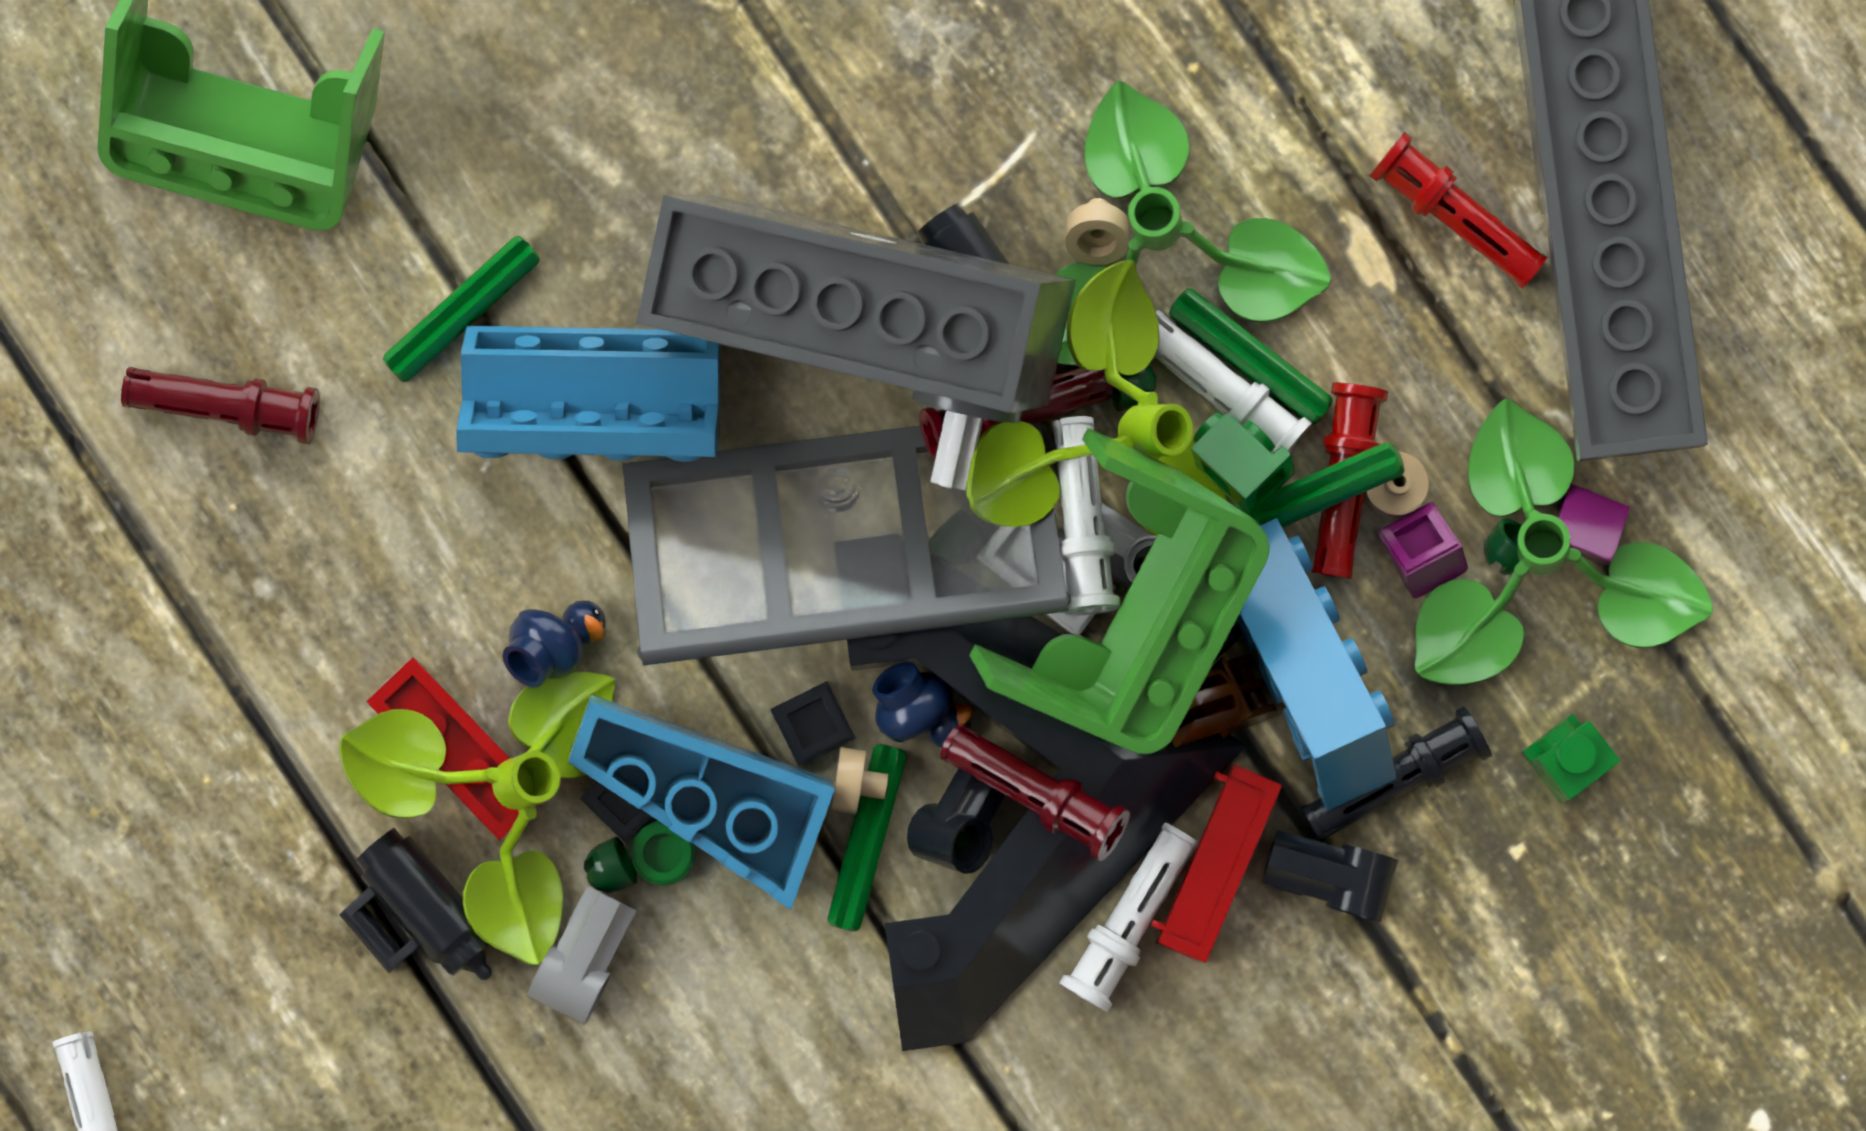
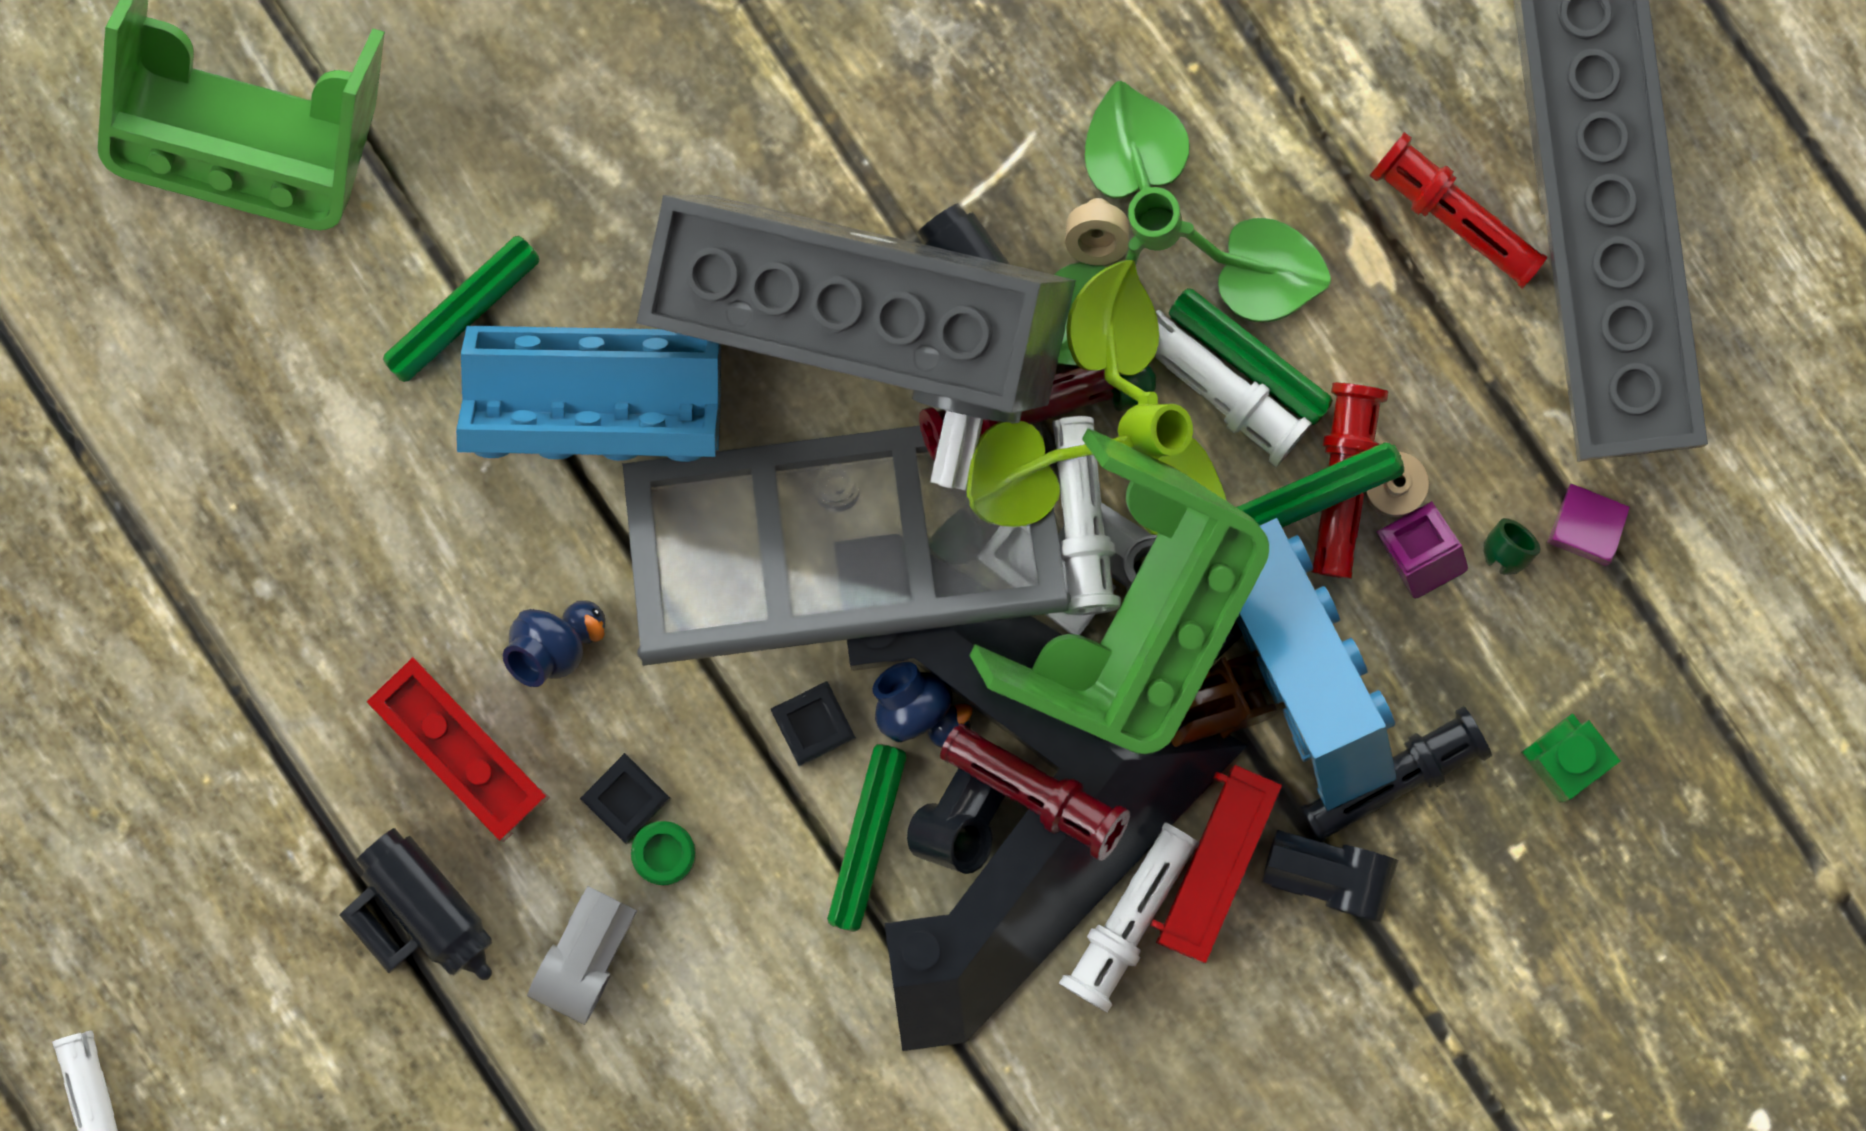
(250, 405): dark red pin -> none
(395, 771): lime plant -> none
(610, 867): dark green hinge -> none
(719, 796): dark azure wedge -> none
(853, 781): tan tile -> none
(1241, 461): green brick -> none
(1524, 465): bright green plant -> none

